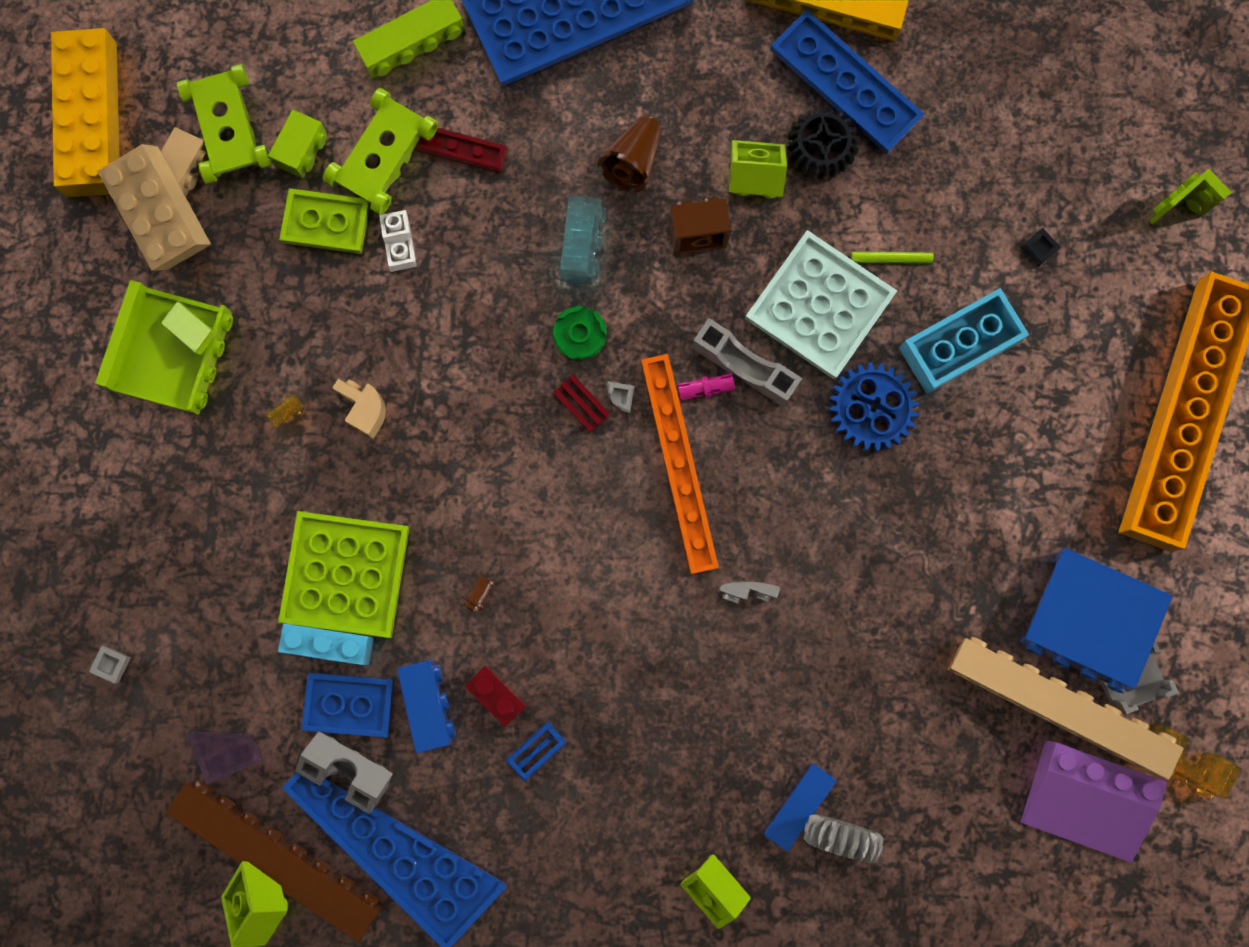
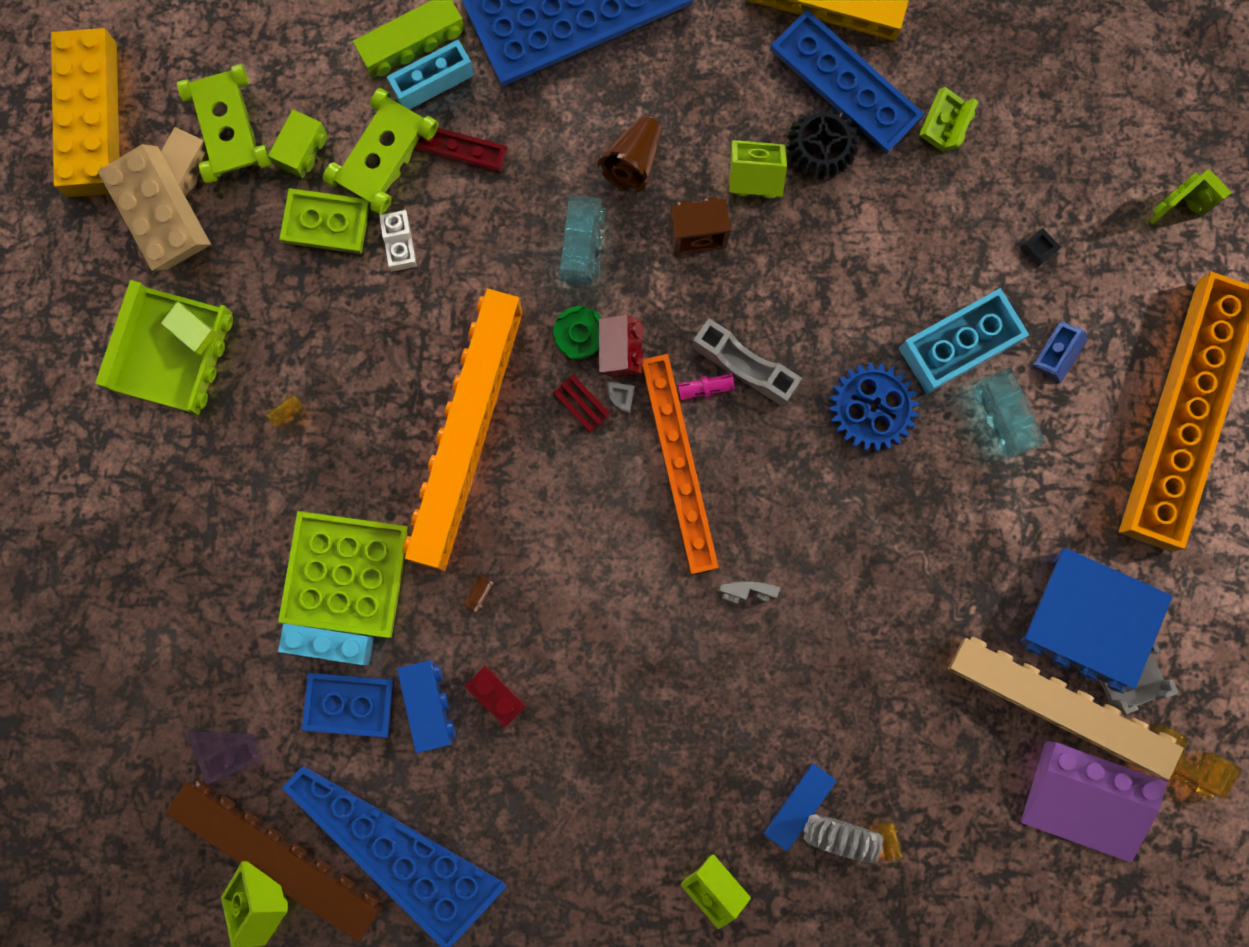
(109, 664): light grey plate -> none
(328, 757): light grey arch -> none
(368, 409): tan brick -> none
(431, 75): none -> medium azure brick
(464, 430): none -> light orange brick
(518, 768): blue tile -> none
(620, 346): none -> brick
(820, 304): light aqua plate -> none
(888, 832): none -> clear yellow pin
(892, 257): lime bar -> none
(948, 120): none -> lime bracket
(1008, 413): none -> clear light blue brick
(1061, 351): none -> blue slope

